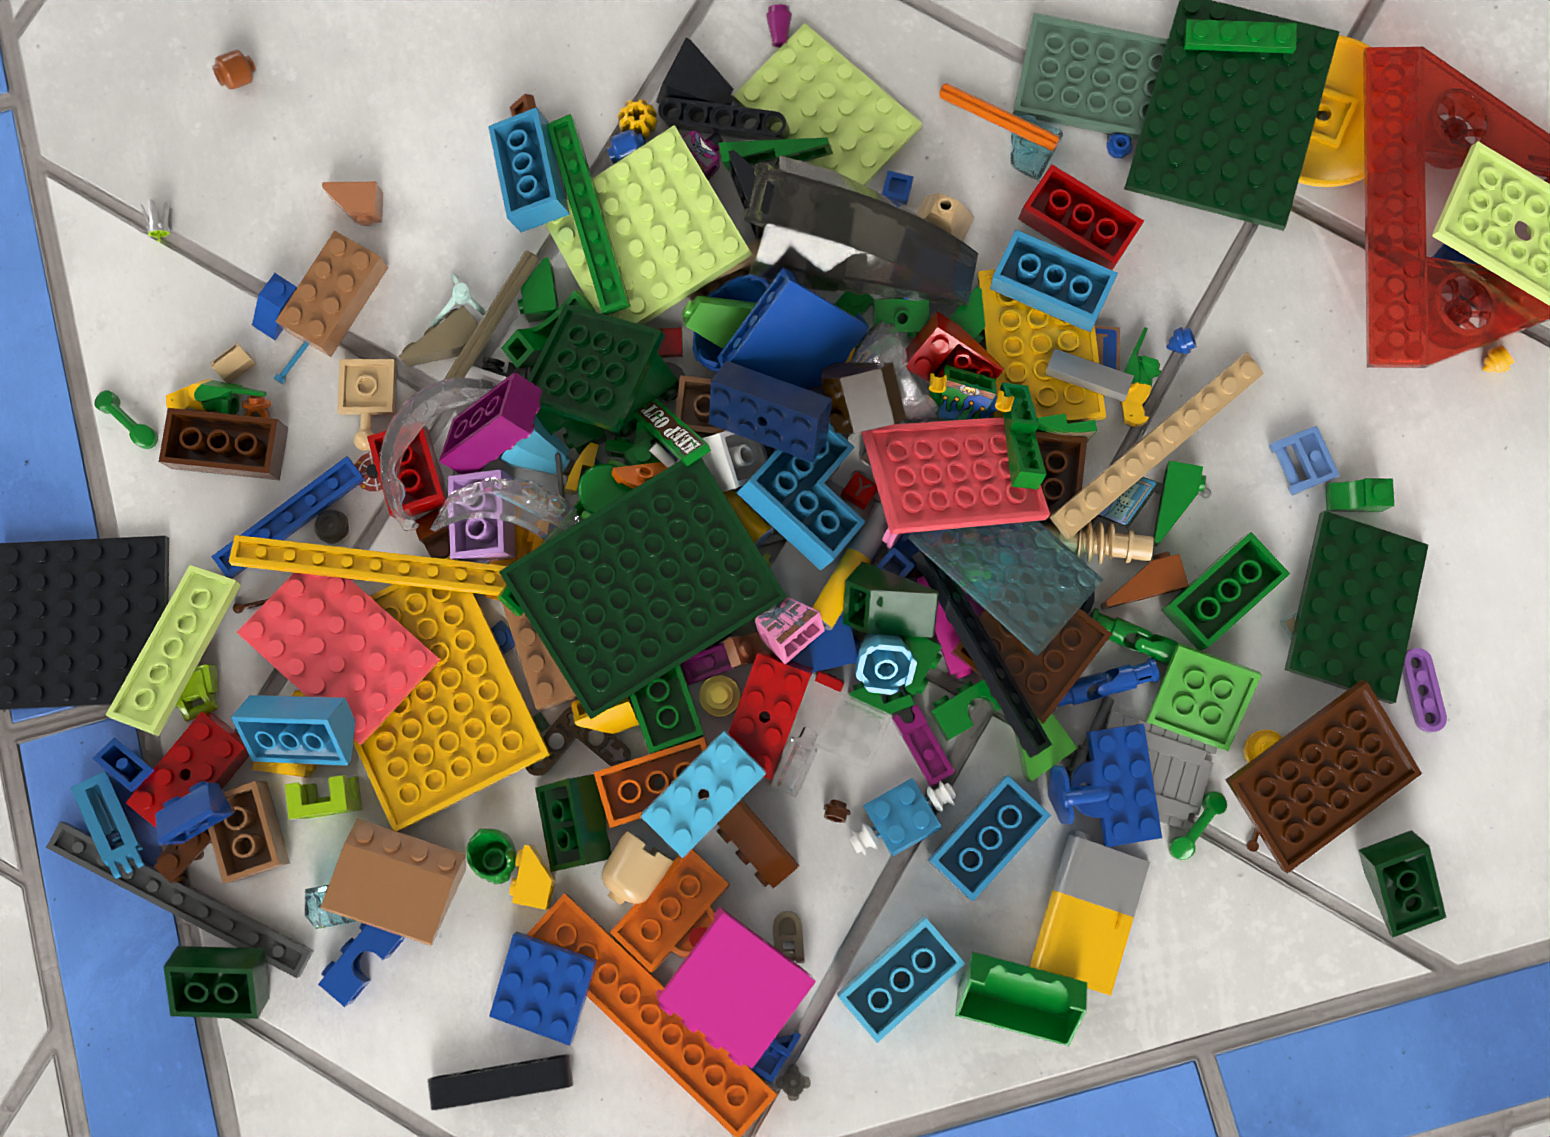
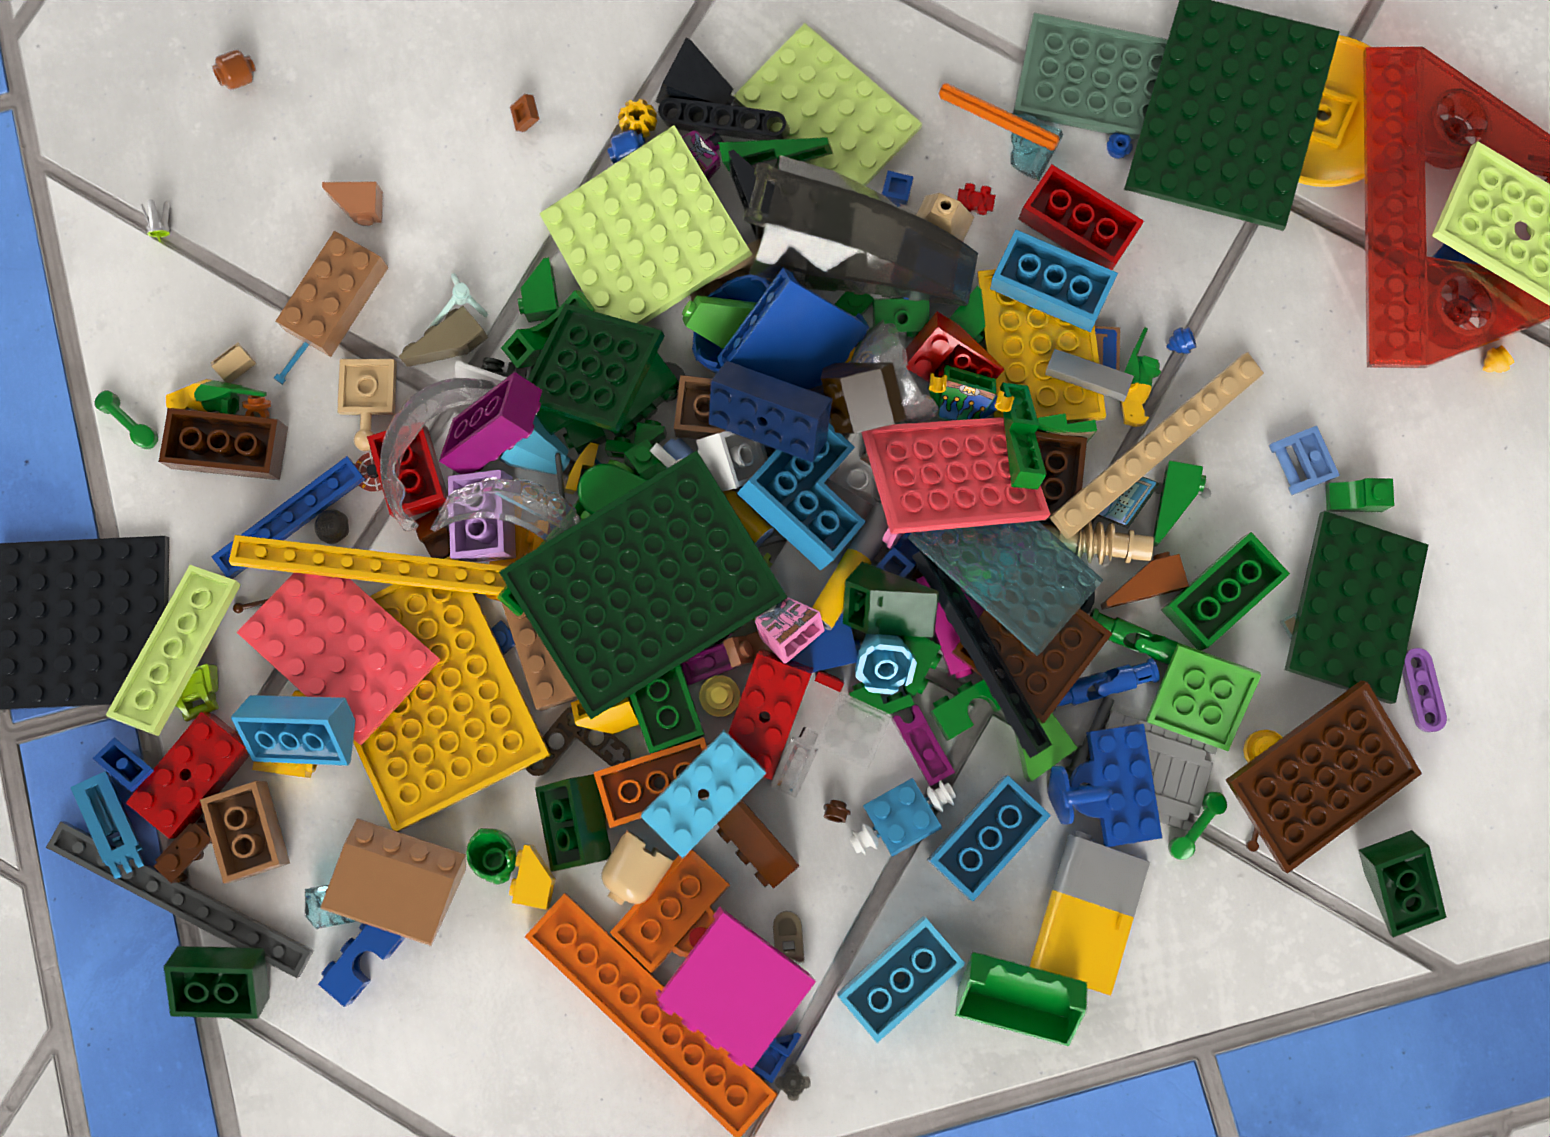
(191, 814): blue slope -> none
(270, 305): blue slope -> none
(305, 804): lime panel -> none
(493, 316): dark tan axle -> none
(500, 1082): black beam -> none
(528, 170): dark azure brick -> none
(541, 722): clear green piece -> none
(543, 988): blue plate -> none
(588, 215): green plate -> none
(637, 474): orange plate -> none
(672, 343): red tile -> none
(672, 432): tile -> none
(779, 23): magenta cone -> none
(859, 490): red tile -> none
(977, 201): none -> red piece
(1240, 36): green plate -> none

